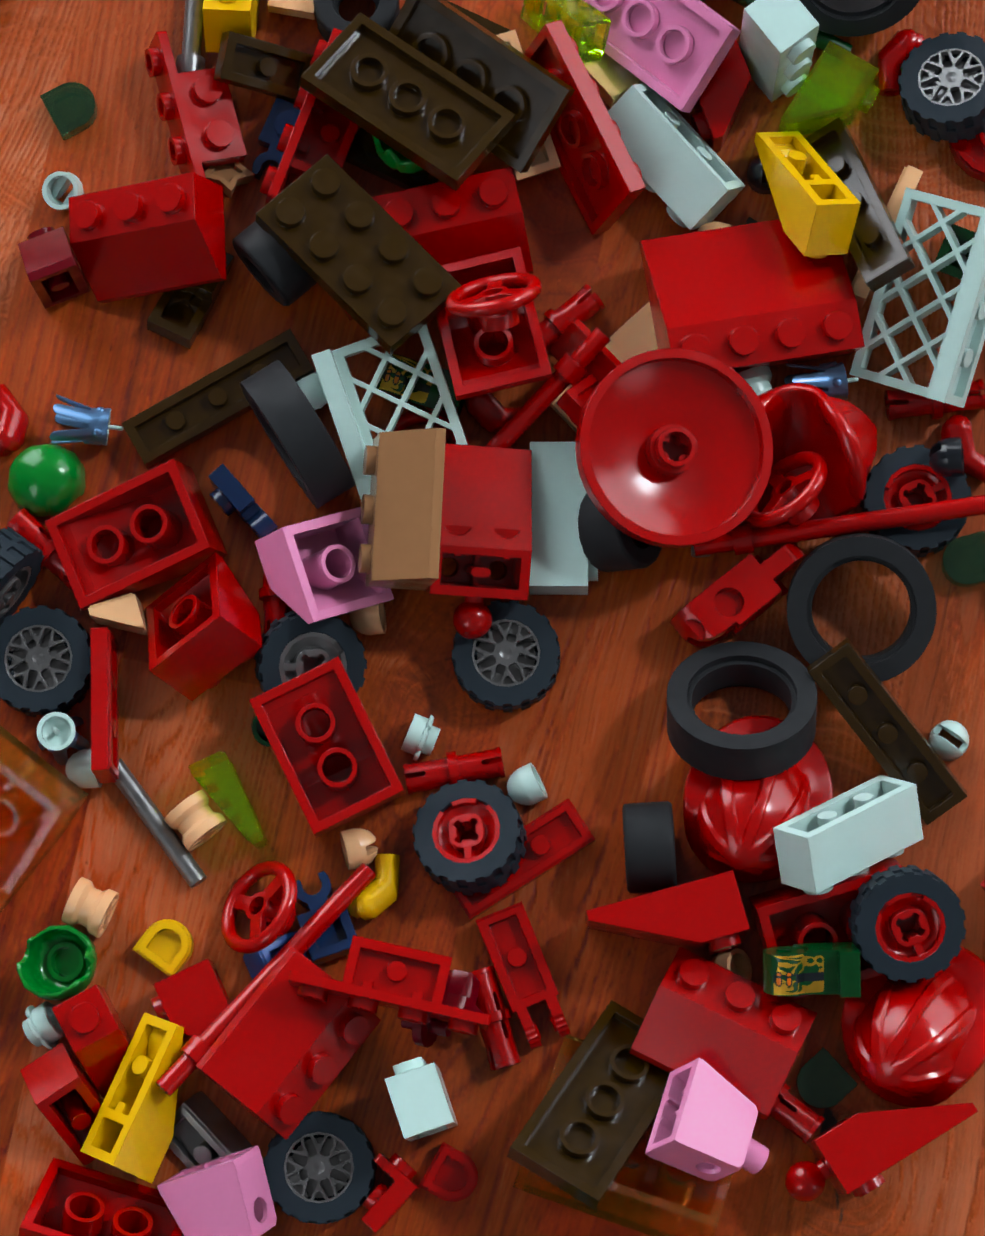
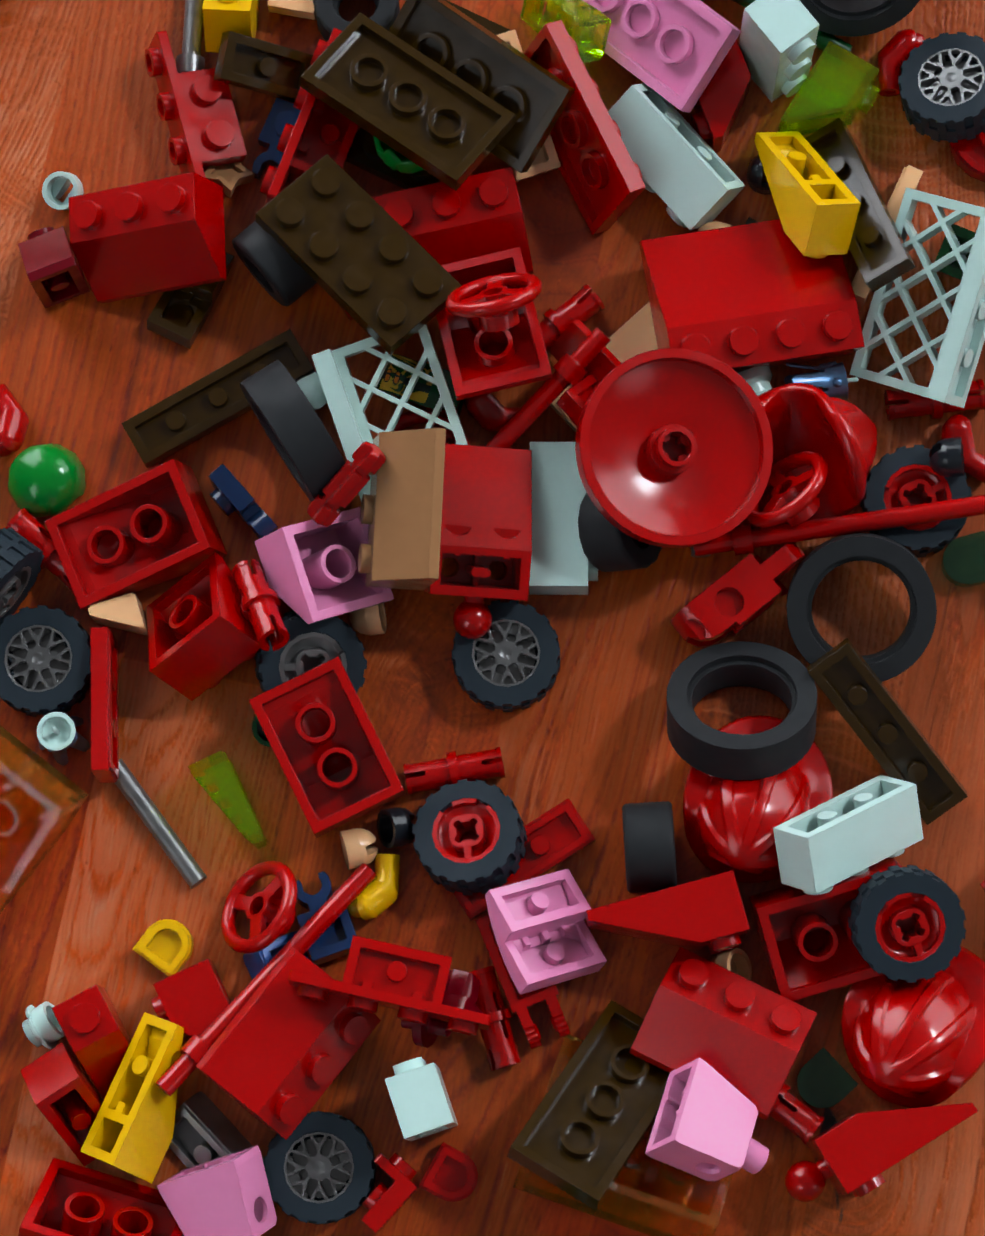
(58, 963): green hair -> none
(71, 108): clear green tile -> none
(79, 770): light aqua hinge -> none
(90, 907): light nougat wheel -> none
(93, 423): flat silver piece -> none
(195, 820): light nougat wheel -> none
(260, 605): none -> red pin
(346, 484): none -> red axle
(395, 827): none -> black hinge
(420, 736): light aqua plate -> none
(526, 786): light aqua hinge -> none
(543, 931): none -> bright pink slope
(611, 78): light nougat slope -> none
(812, 969): dark green leg -> none
(943, 747): light aqua hinge -> none

